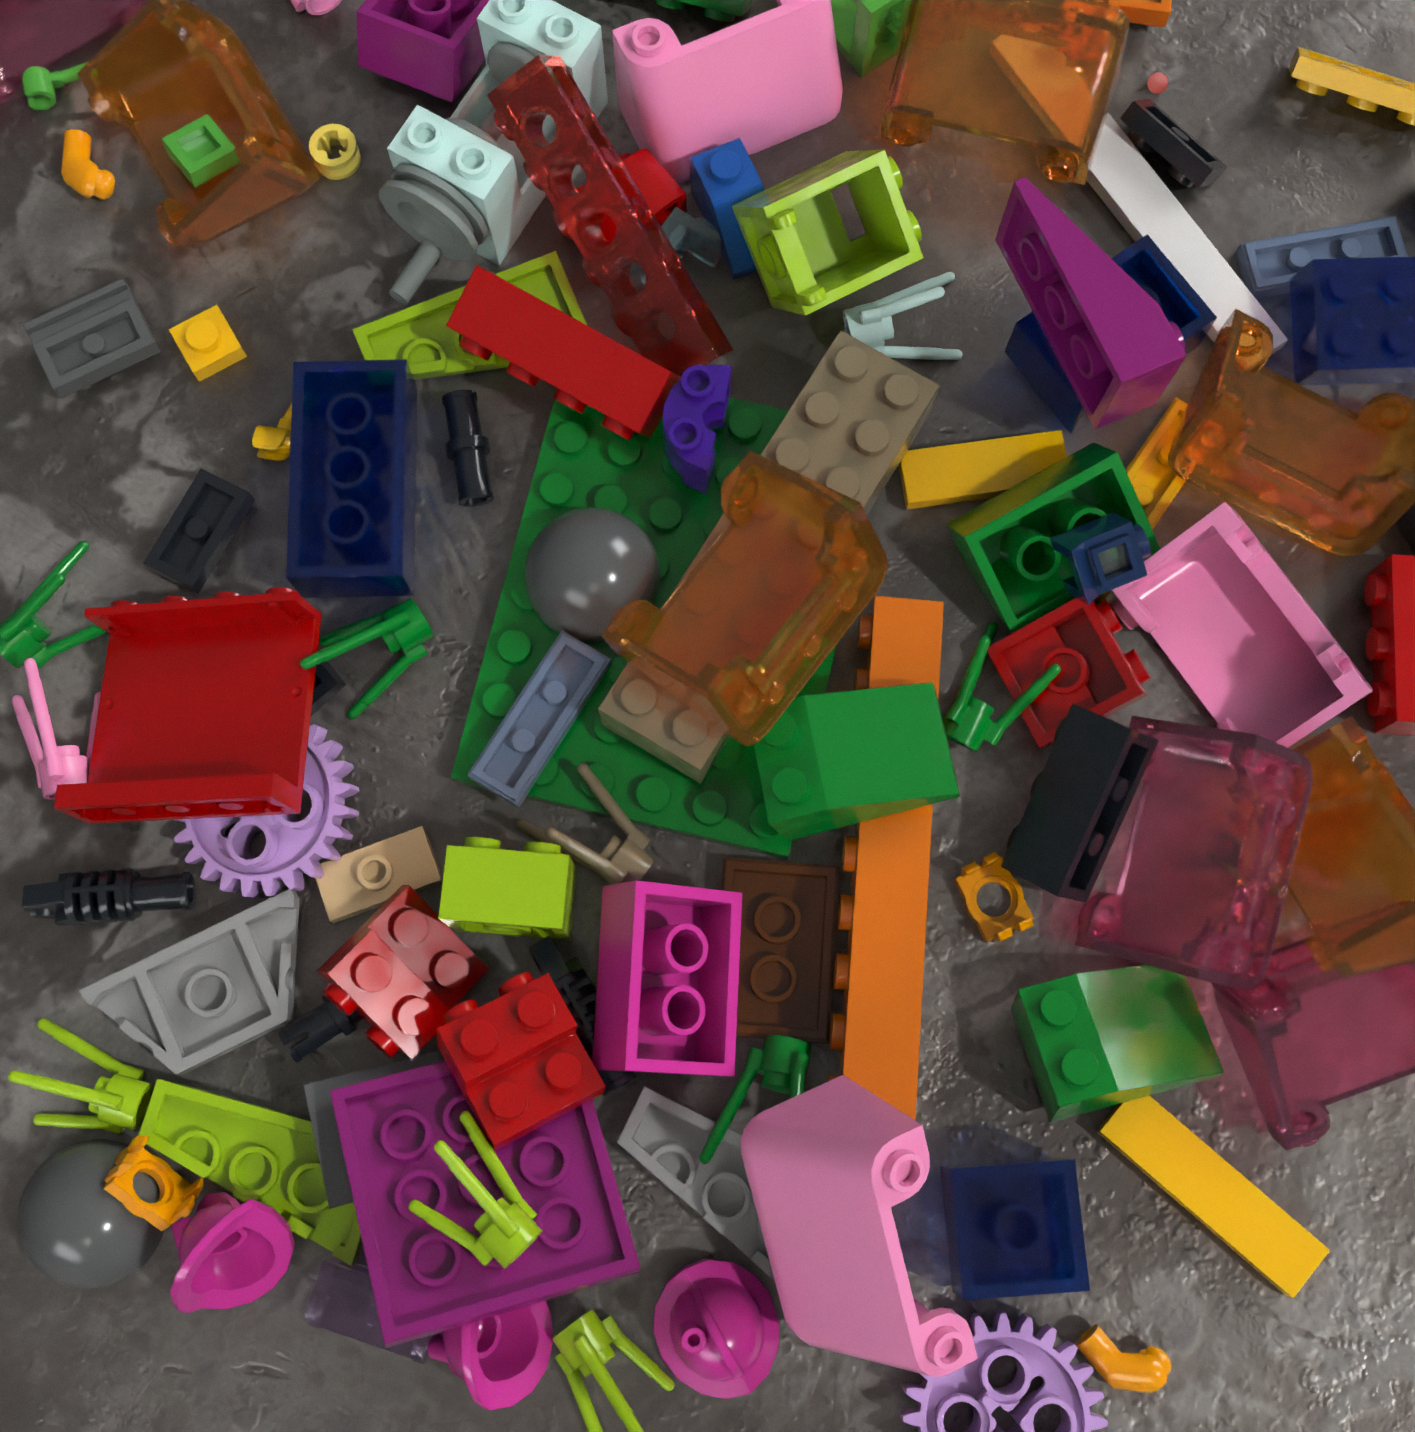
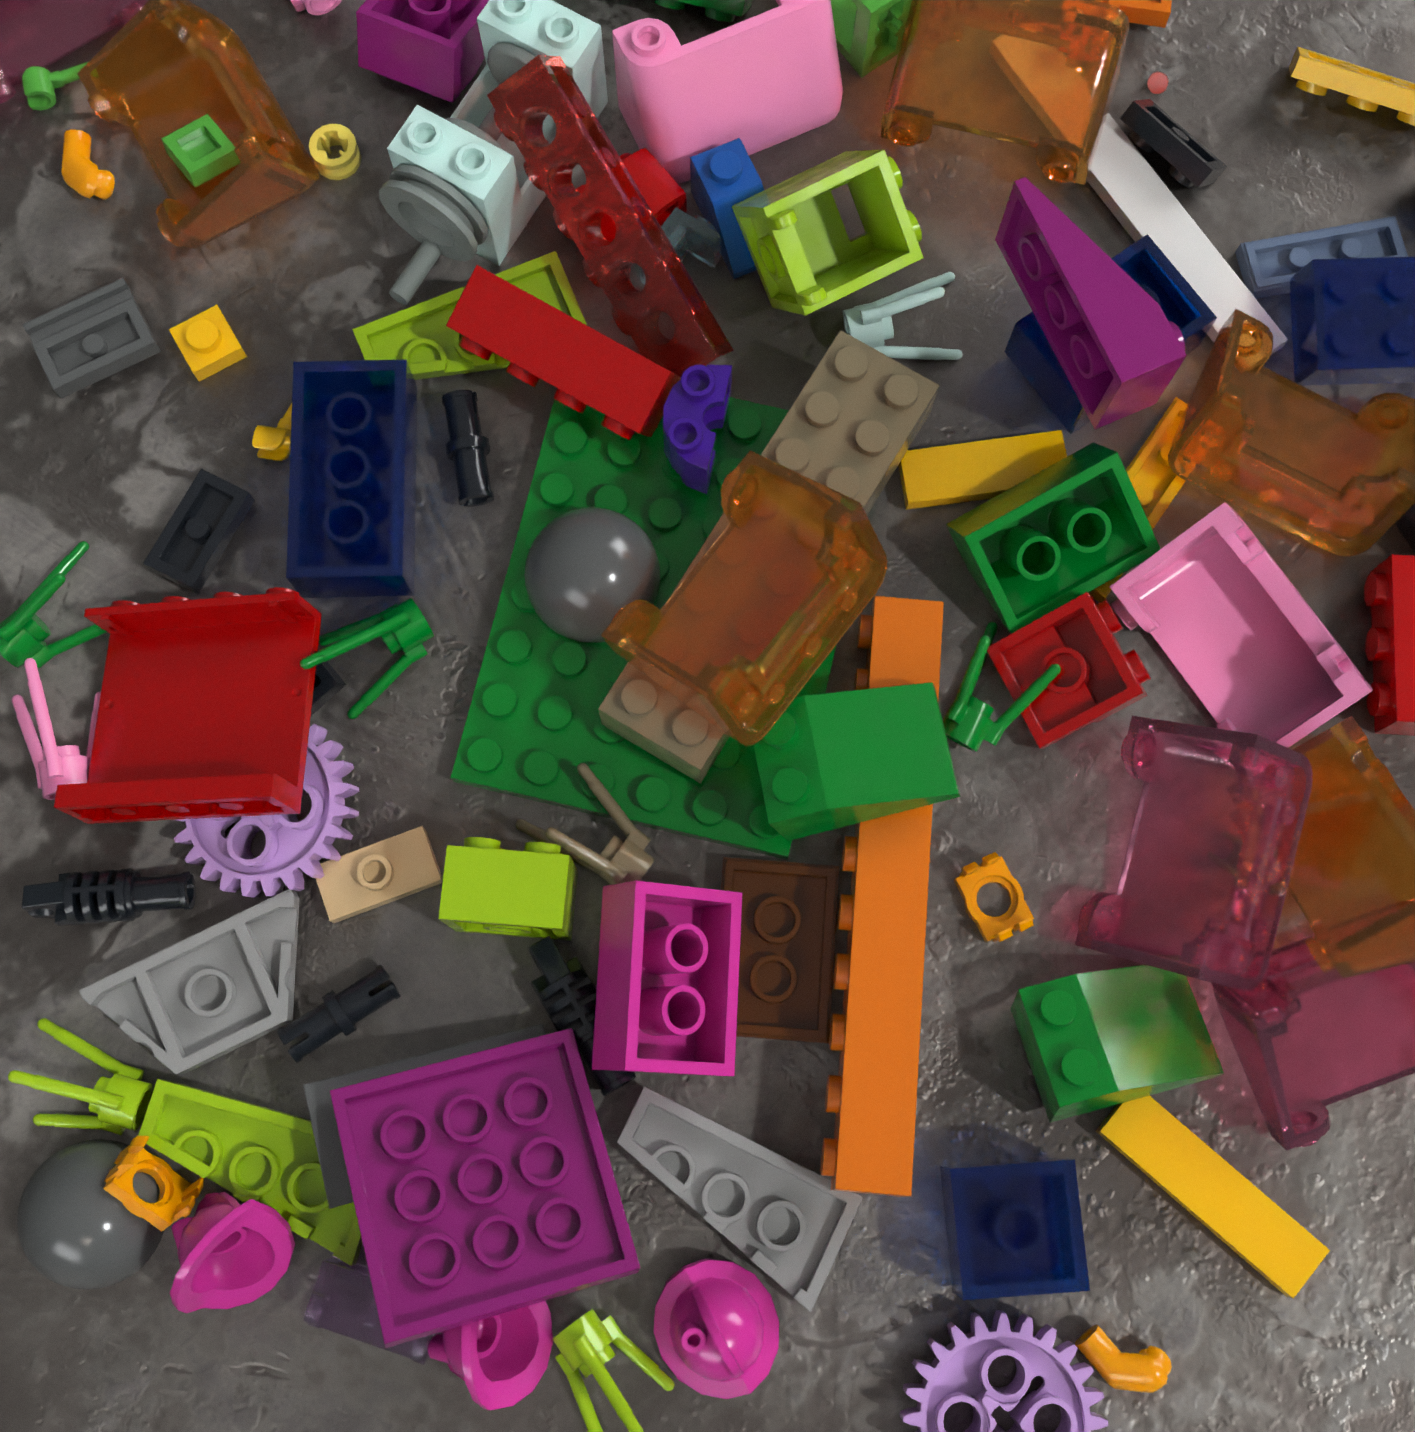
(401, 974): plate -> none
(503, 1227): lime plant -> none
(518, 1058): red plate -> none
(539, 719): sand blue tile -> none
(784, 1070): green plant -> none
(824, 1196): bright pink windscreen -> none
(1078, 803): black brick -> none
(1103, 555): dark blue window -> none

